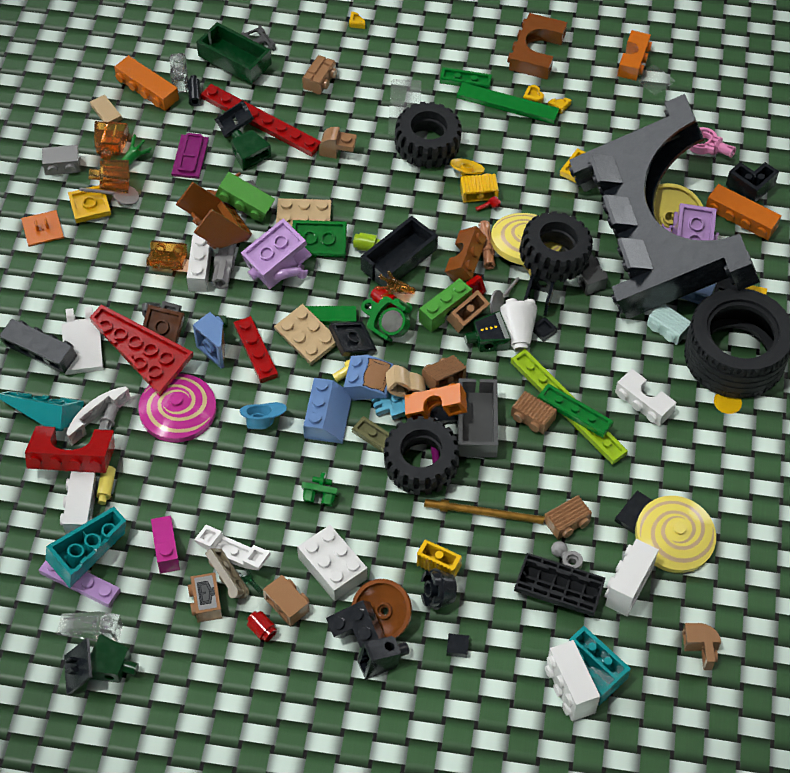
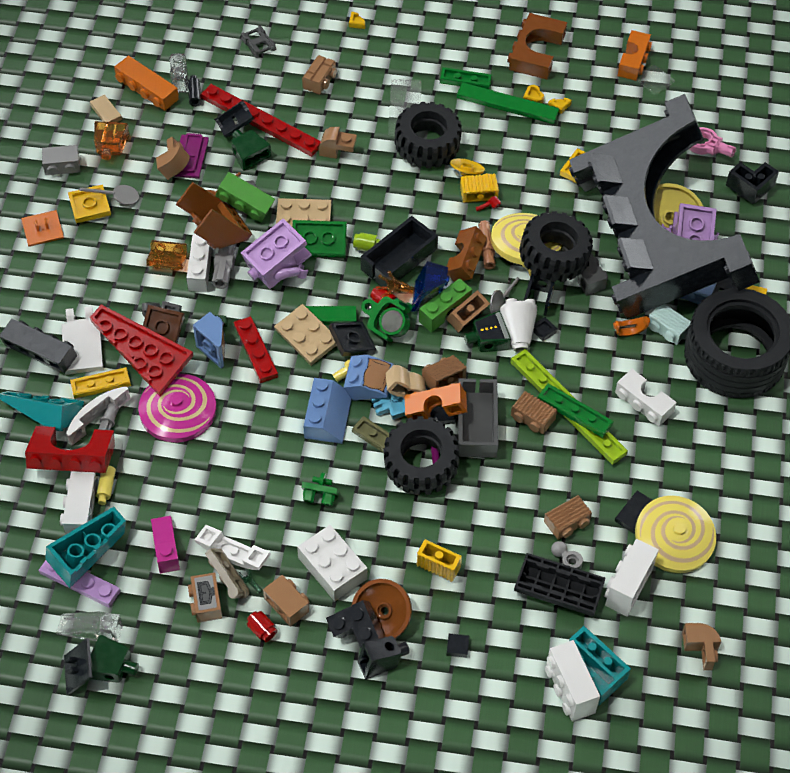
(100, 383): none -> yellow tile
(112, 175): clear orange torso -> none
(133, 152): green piece -> none
(173, 160): none -> medium nougat brick
(234, 52): dark green piece -> none
(262, 415): dark azure piece -> none
(429, 284): none -> clear blue slope
(439, 588): black cone -> none
(445, 505): pearl gold bar -> none
(477, 283): red plate -> none
(640, 325): none -> orange helmet
(727, 404): yellow piece -> none
(743, 212): orange brick -> none

